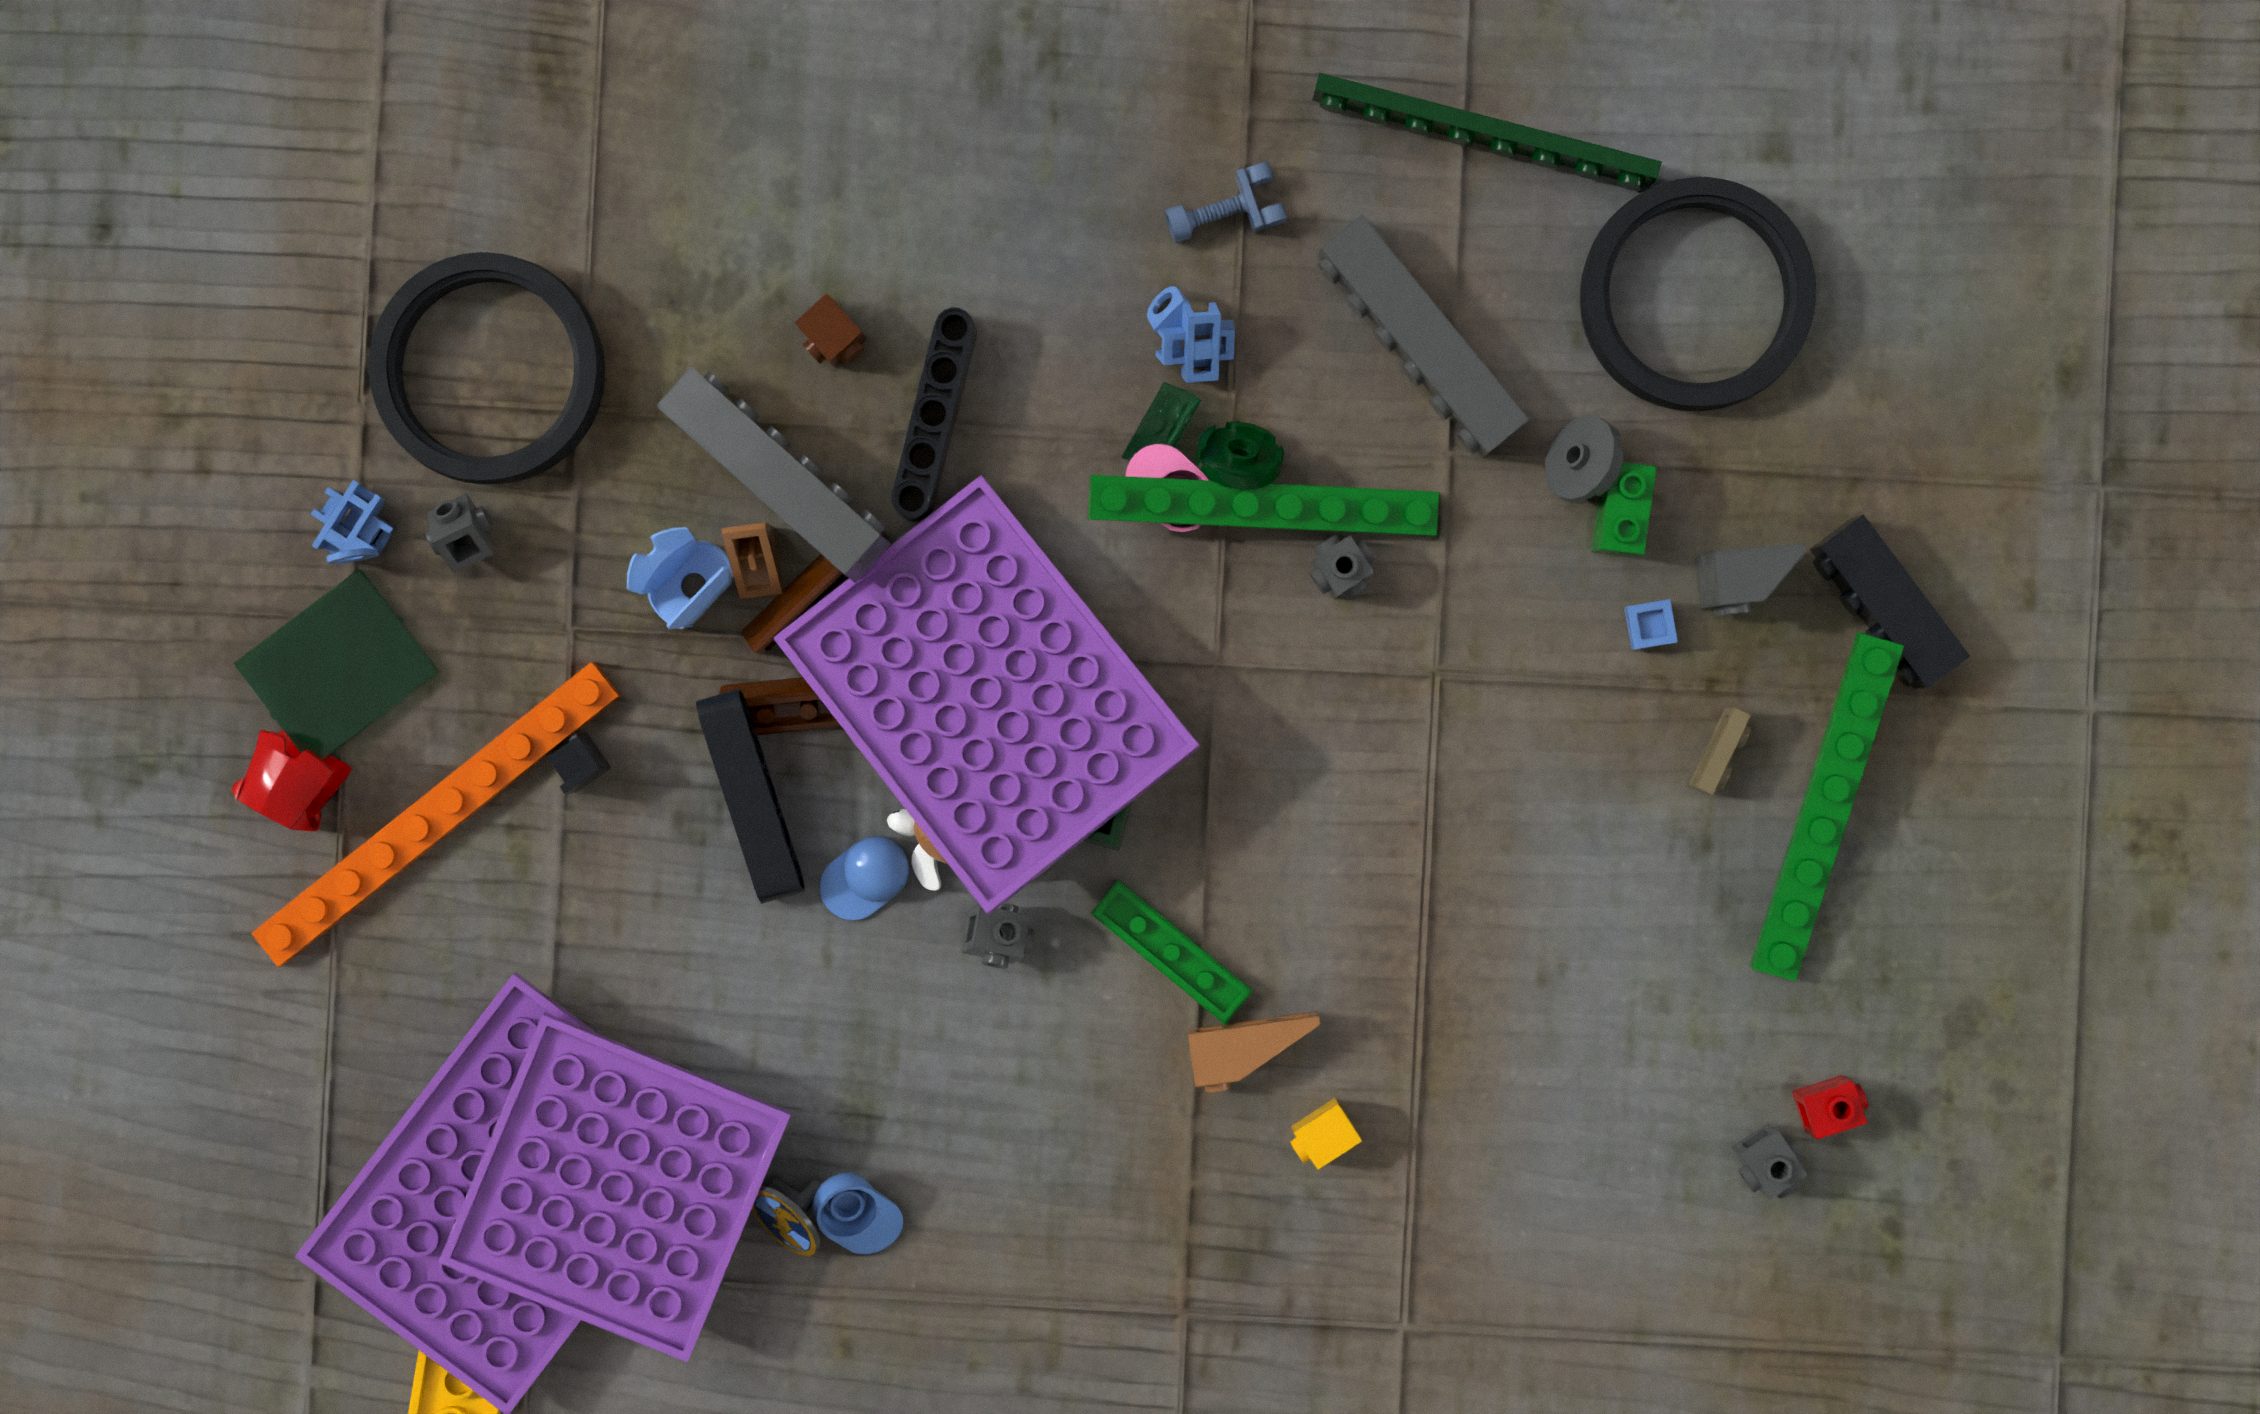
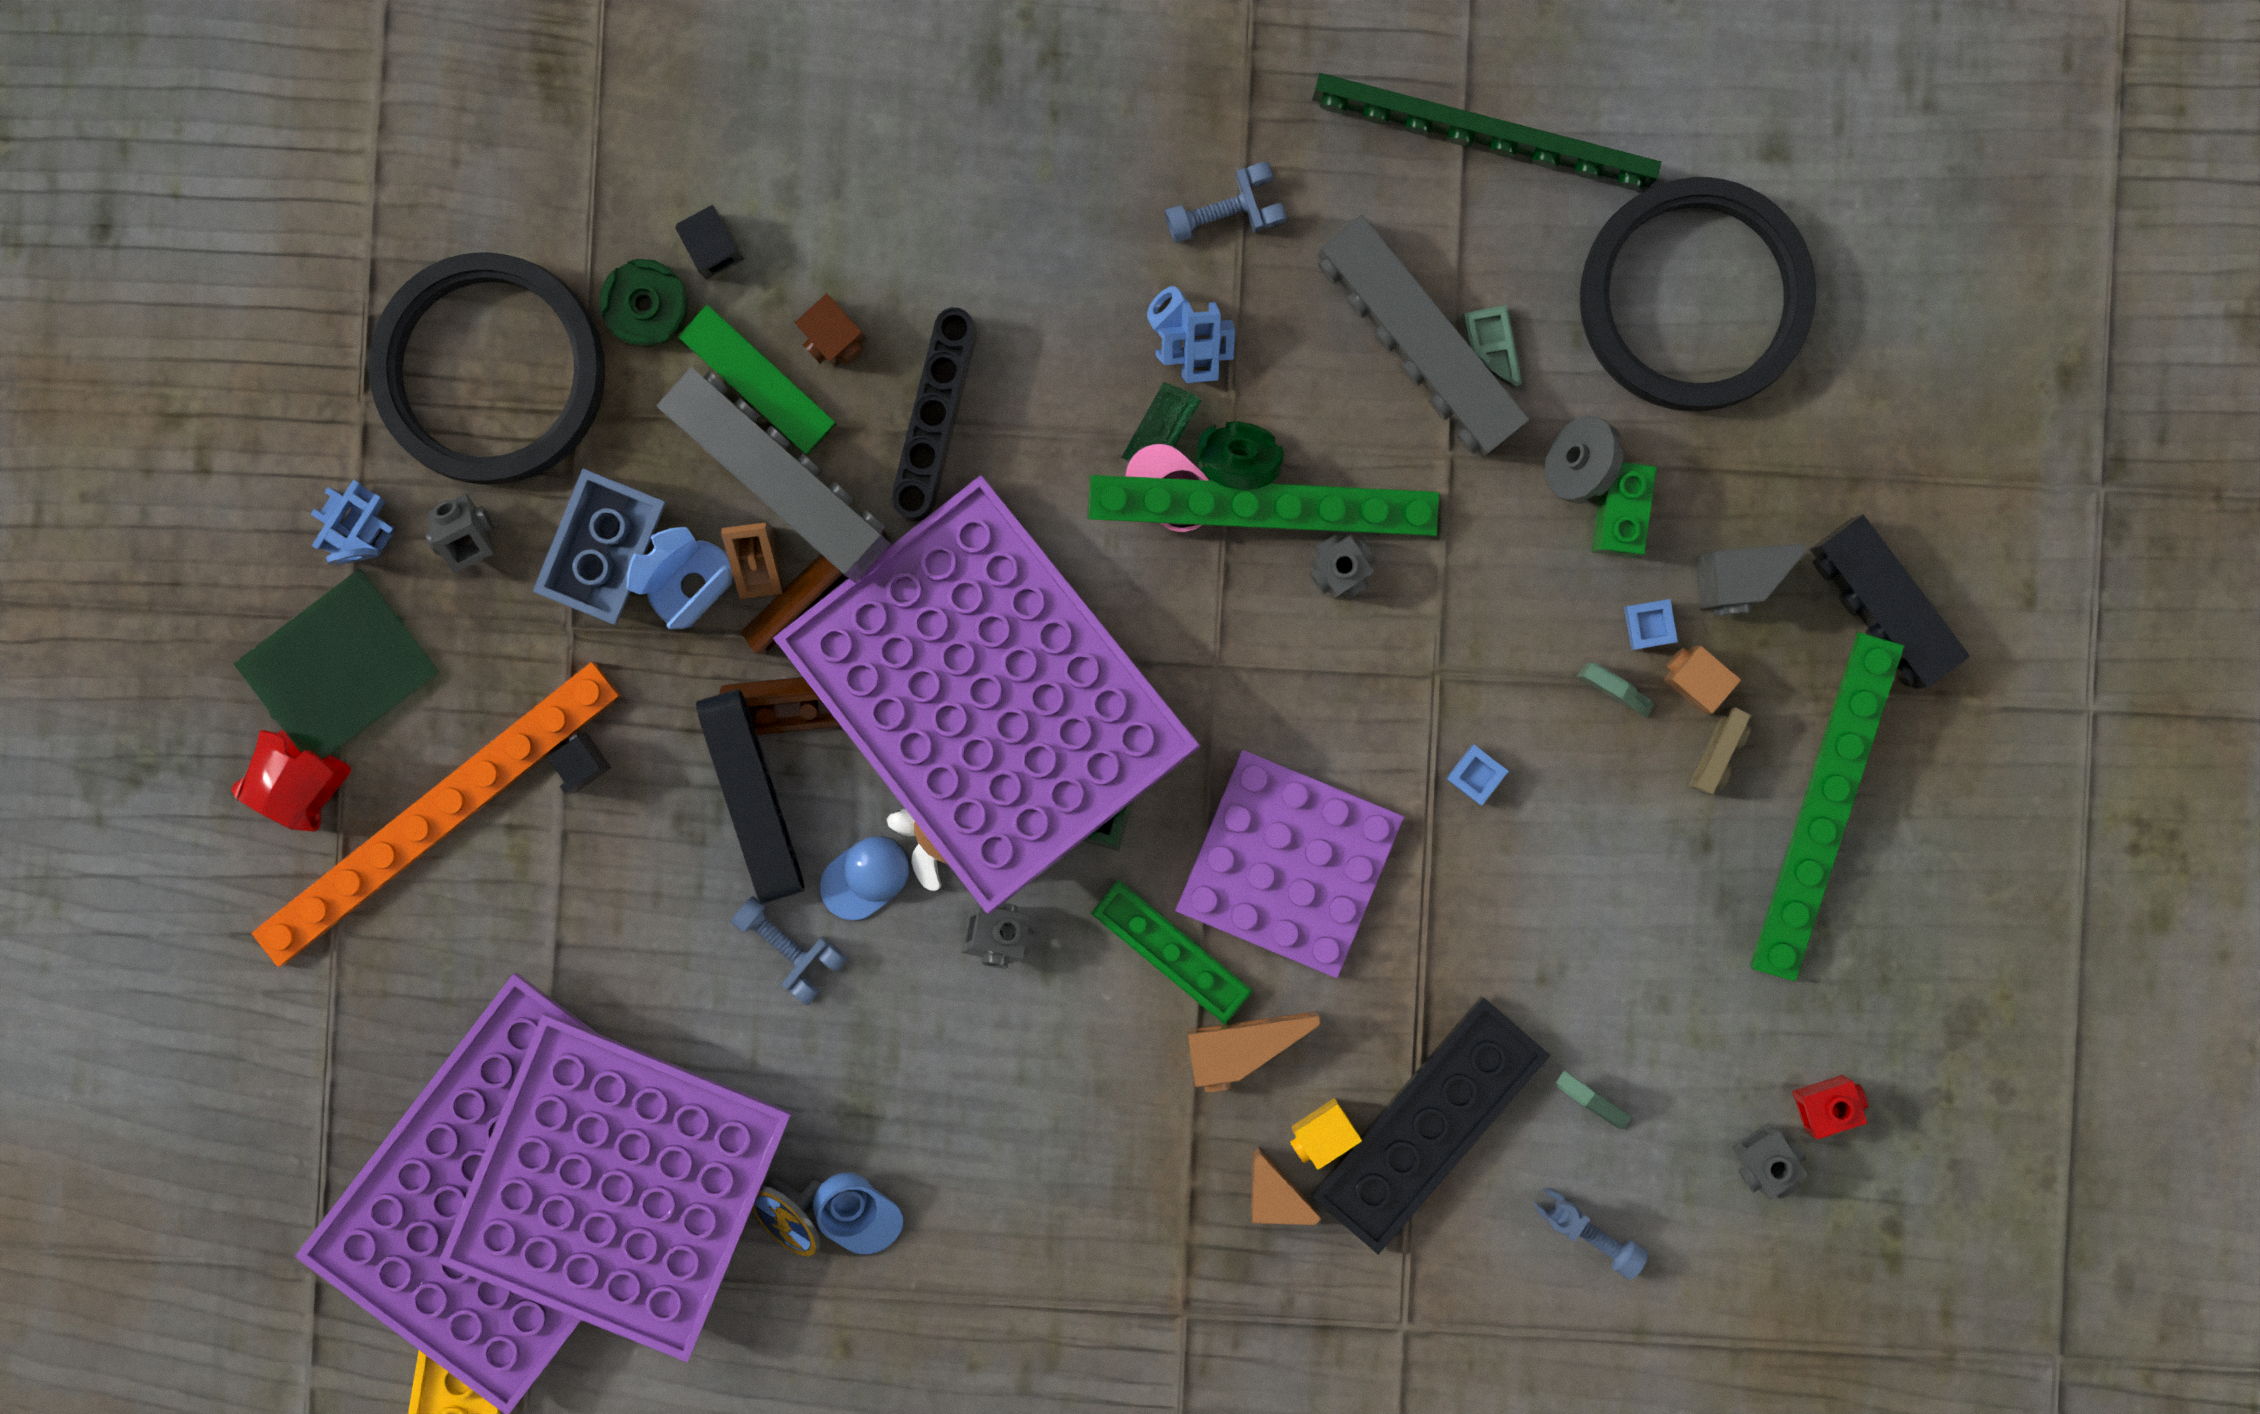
(595, 546): none -> sand blue slope
(621, 300): none -> dark green plate
(709, 242): none -> black panel
(752, 918): none -> sand blue bar
(757, 380): none -> green tile
(1276, 1197): none -> medium nougat slope
(1289, 863): none -> medium lavender plate
(1430, 1125): none -> black plate
(1476, 774): none -> medium blue plate
(1492, 340): none -> sand green tile
(1569, 1219): none -> sand blue bar
(1593, 1101): none -> sand green tile
(1615, 688): none -> sand green tile
(1700, 678): none -> medium nougat brick

